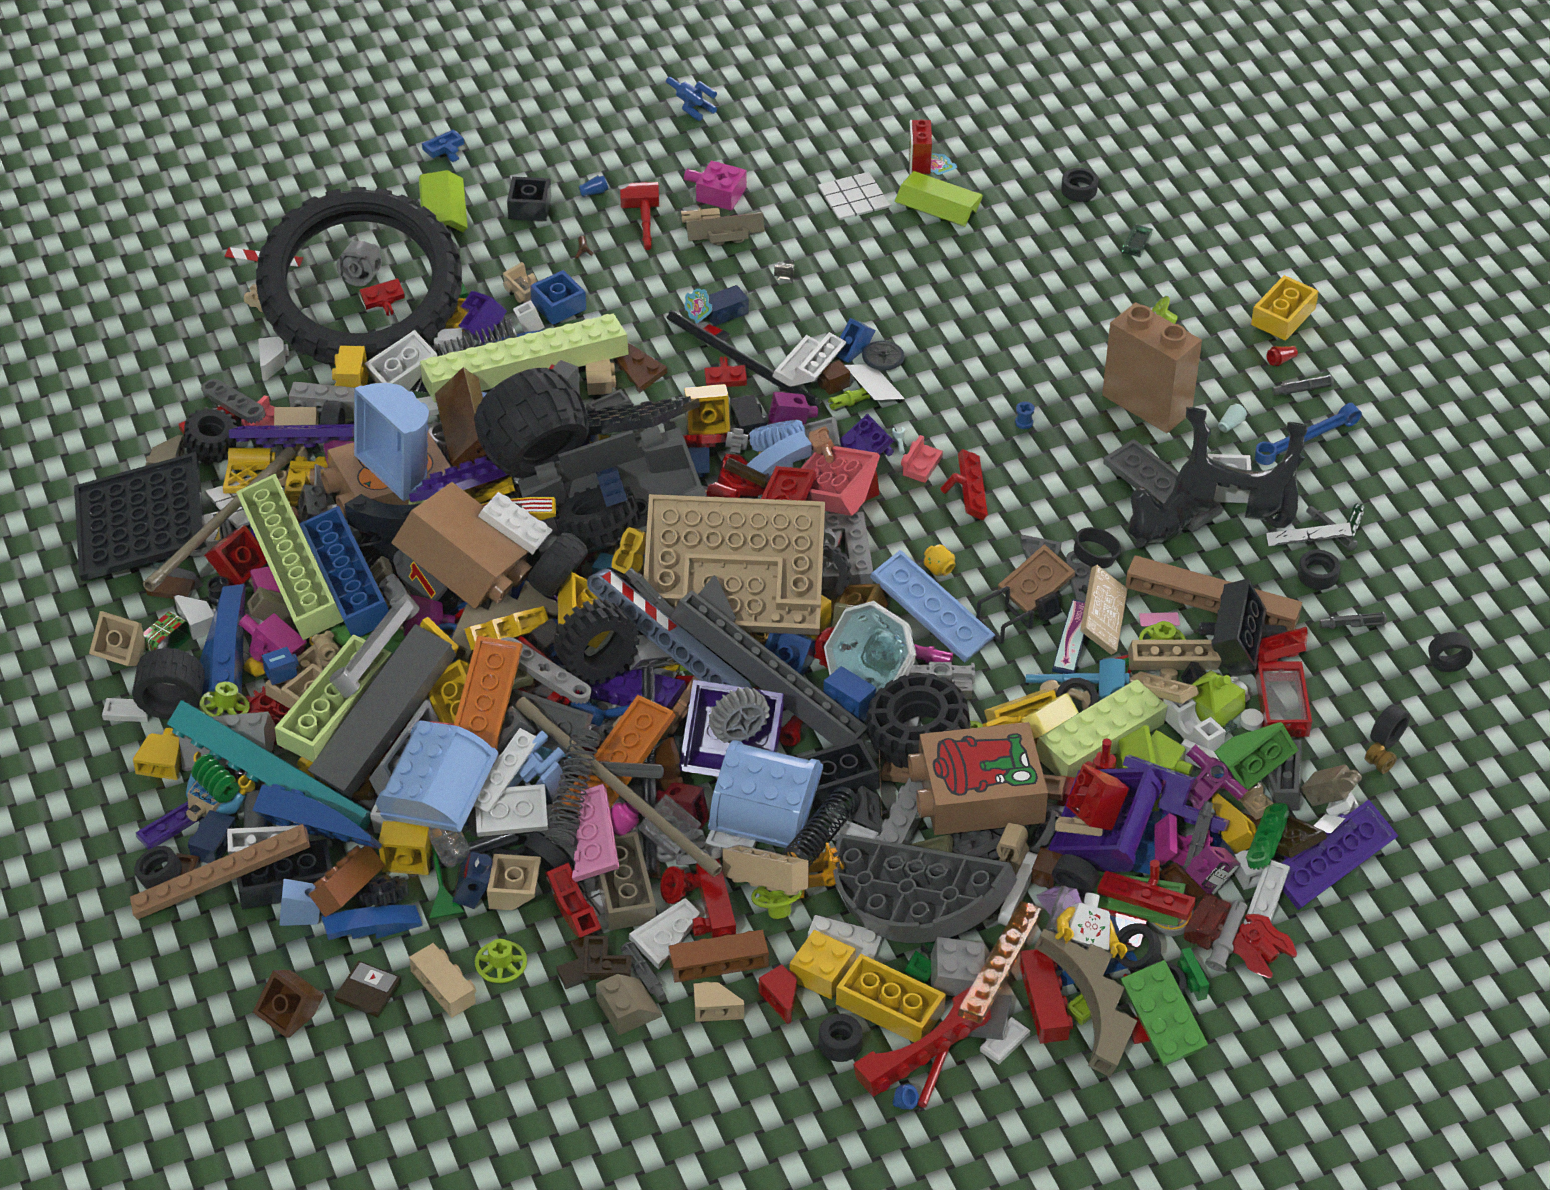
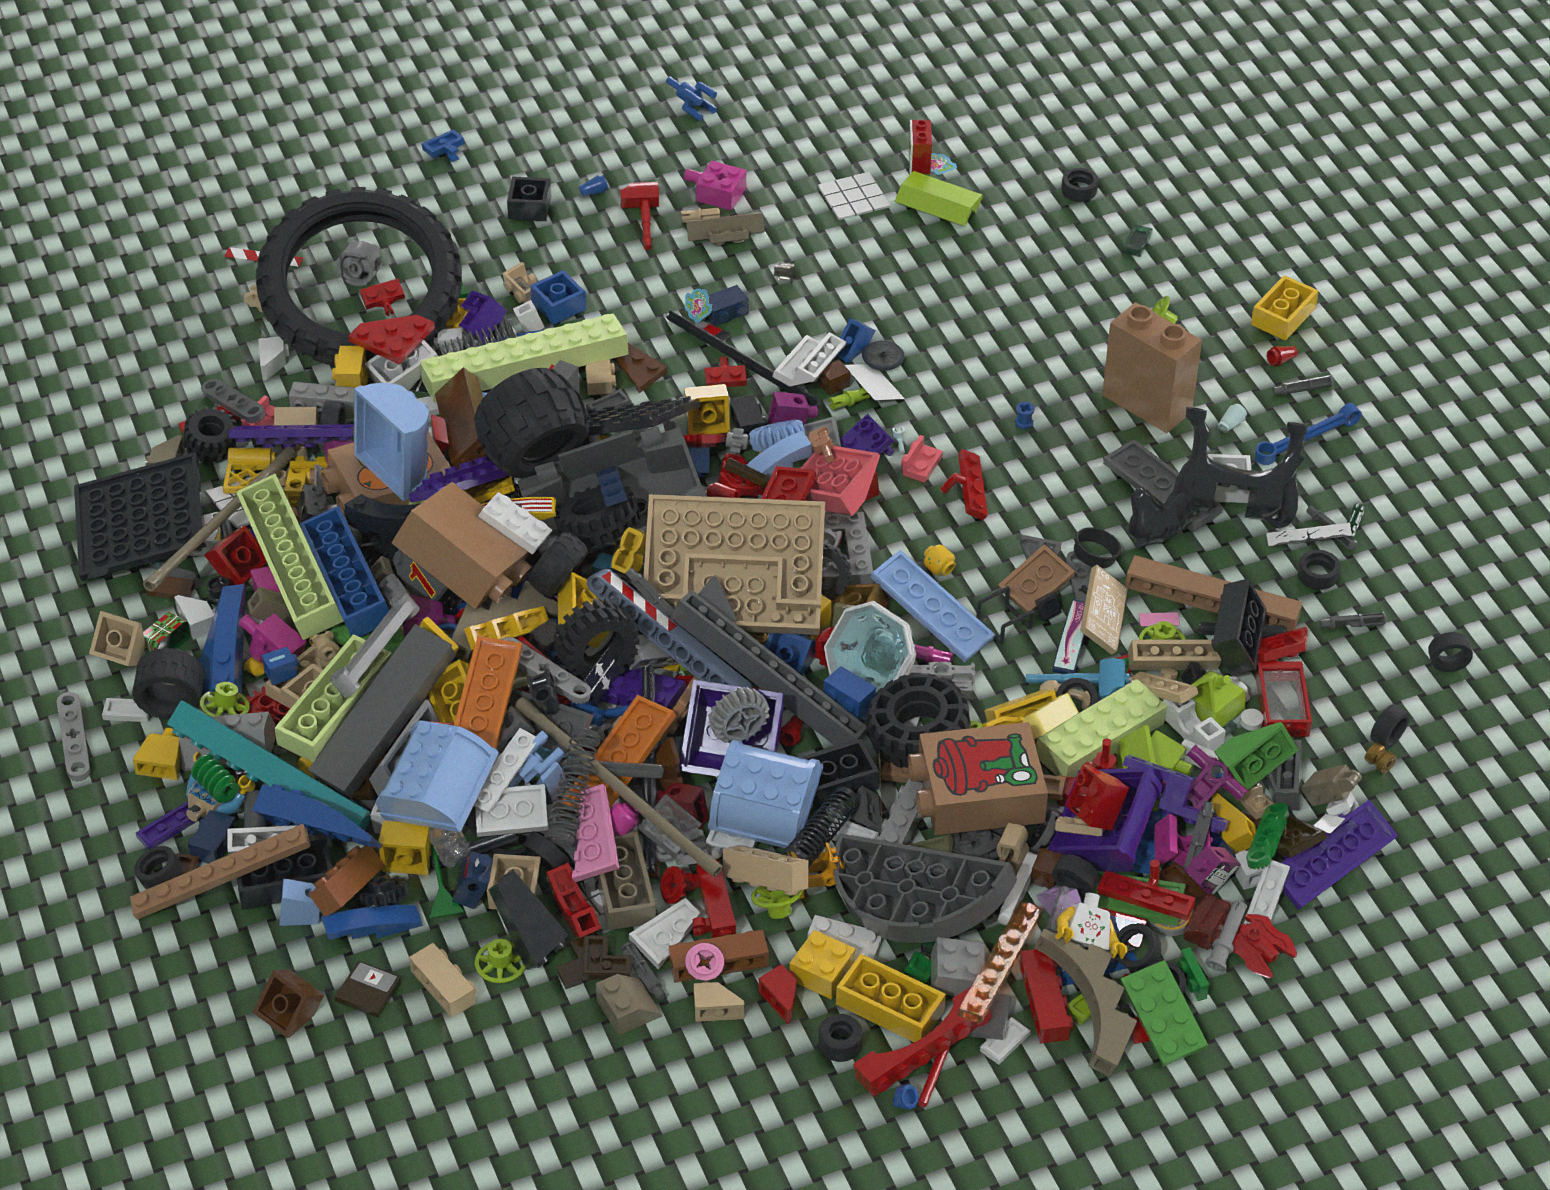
(72, 723): none -> light grey piece
(392, 337): none -> red plate
(439, 432): none -> red slope
(445, 197): lime slope -> none
(527, 920): none -> black slope
(544, 692): none -> black piece
(583, 247): reddish brown bar -> none
(602, 676): none -> black sticker
(706, 952): none -> bright pink gear

